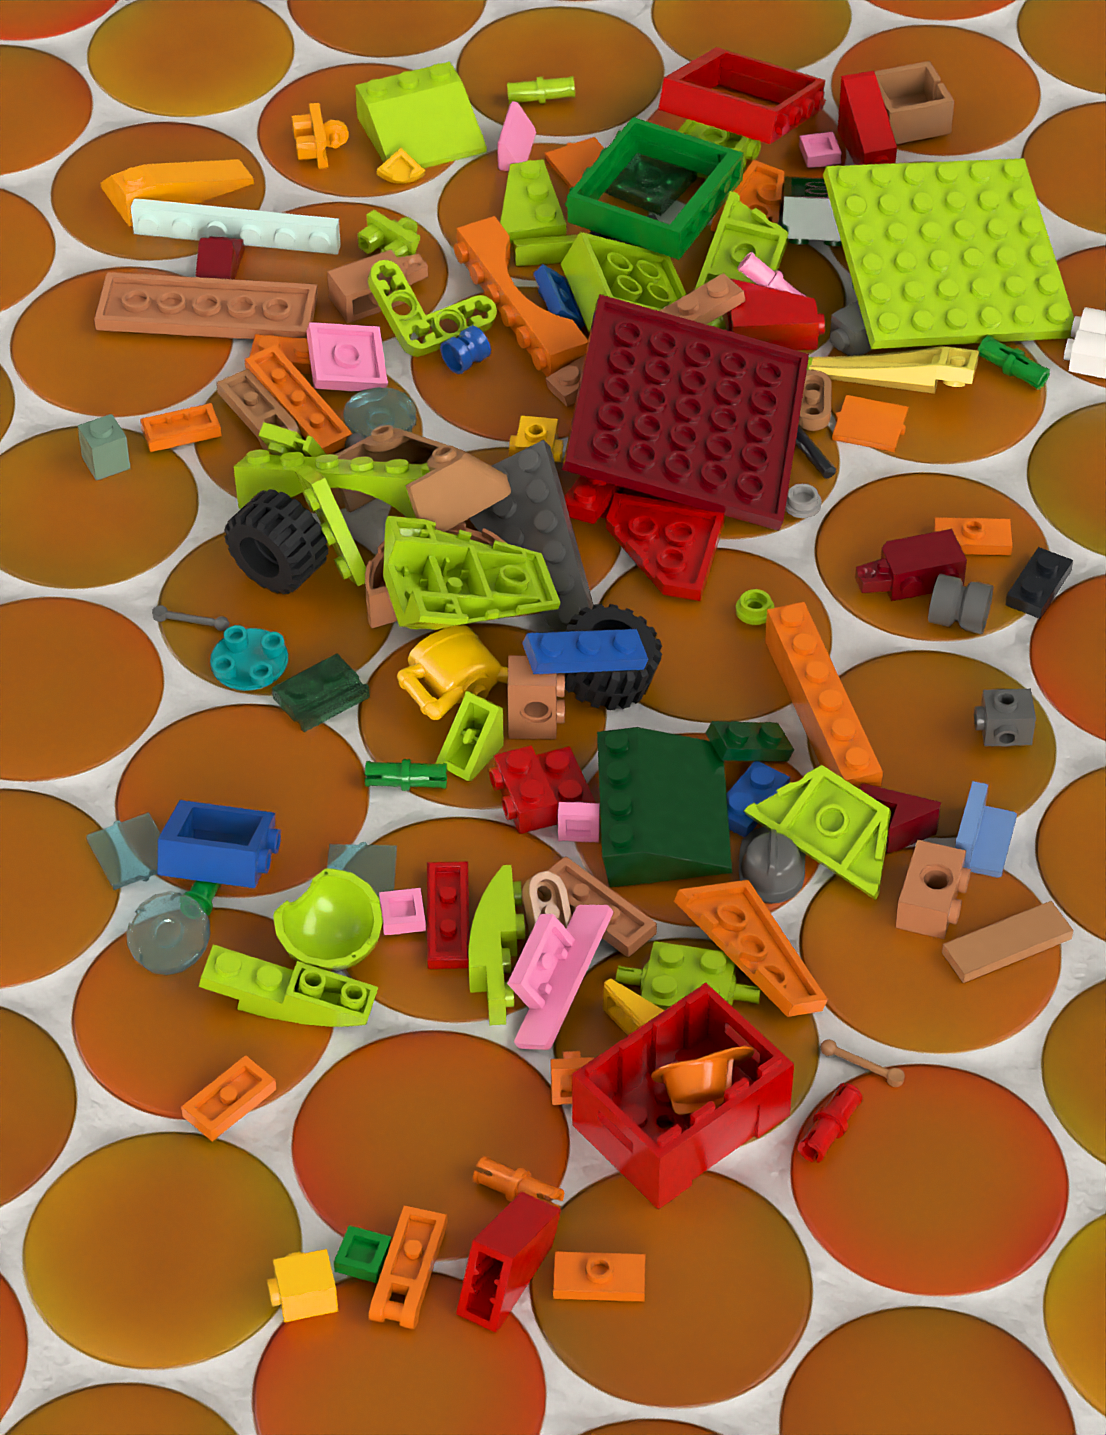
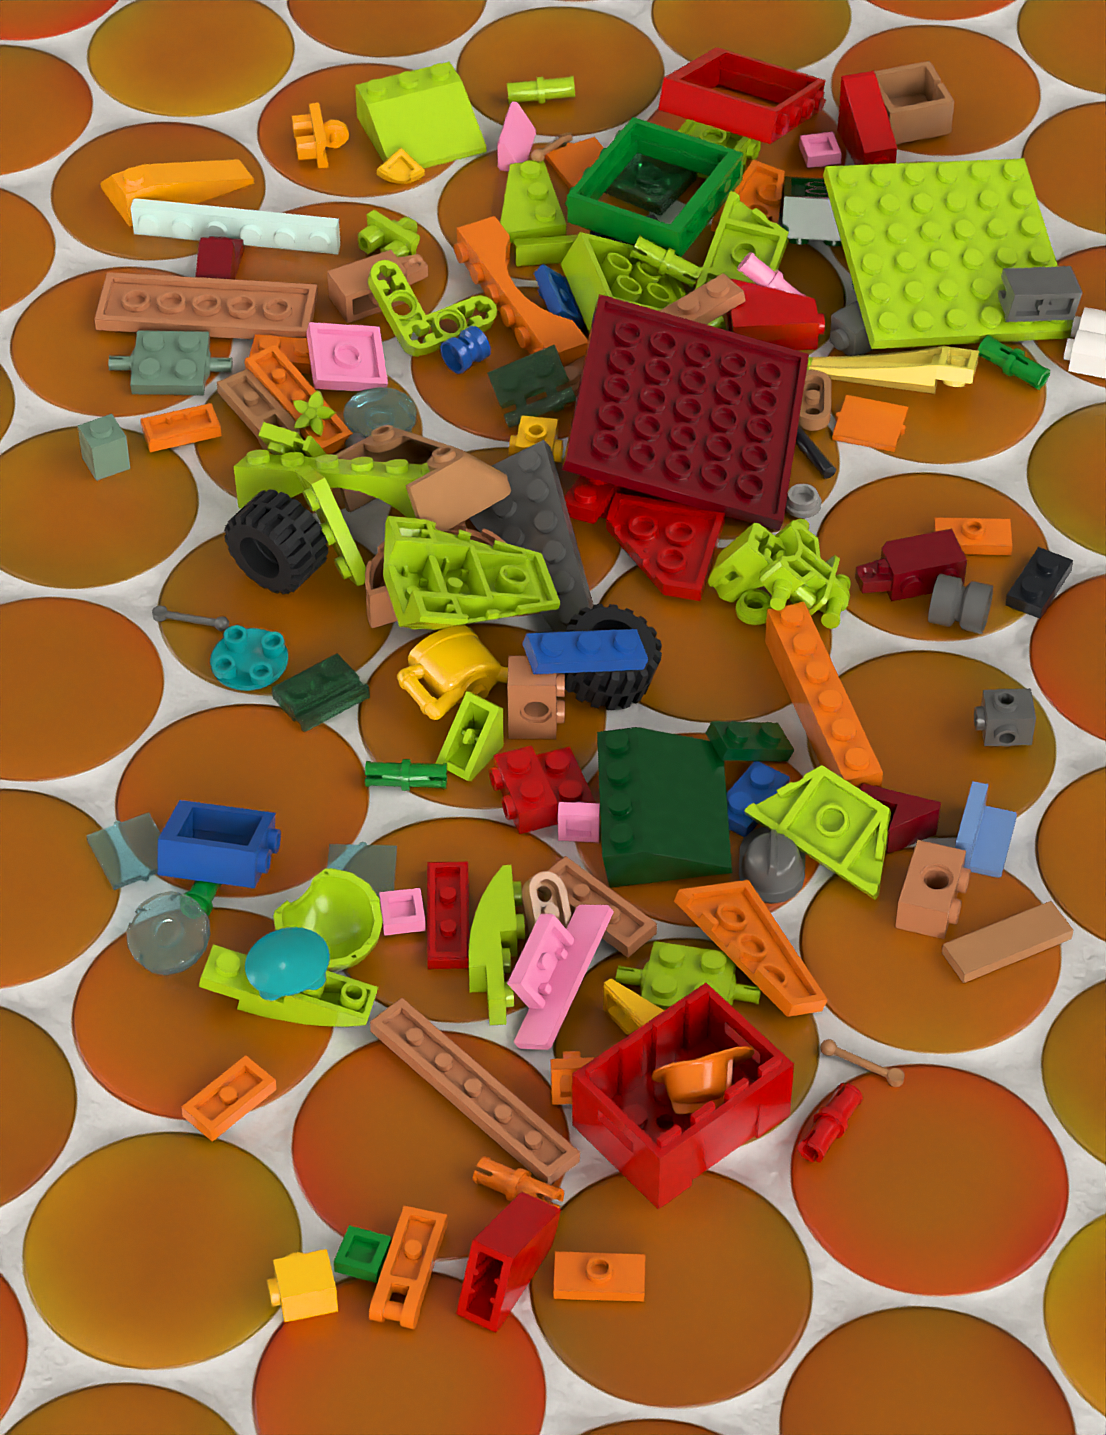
(170, 363): none -> sand green plate
(287, 962): none -> teal dish
(312, 413): none -> lime plant
(475, 1092): none -> nougat plate
(528, 378): none -> clear green plate
(538, 154): none -> medium nougat hinge
(666, 261): none -> lime pin
(786, 566): none -> lime piece
(1039, 294): none -> dark grey hinge

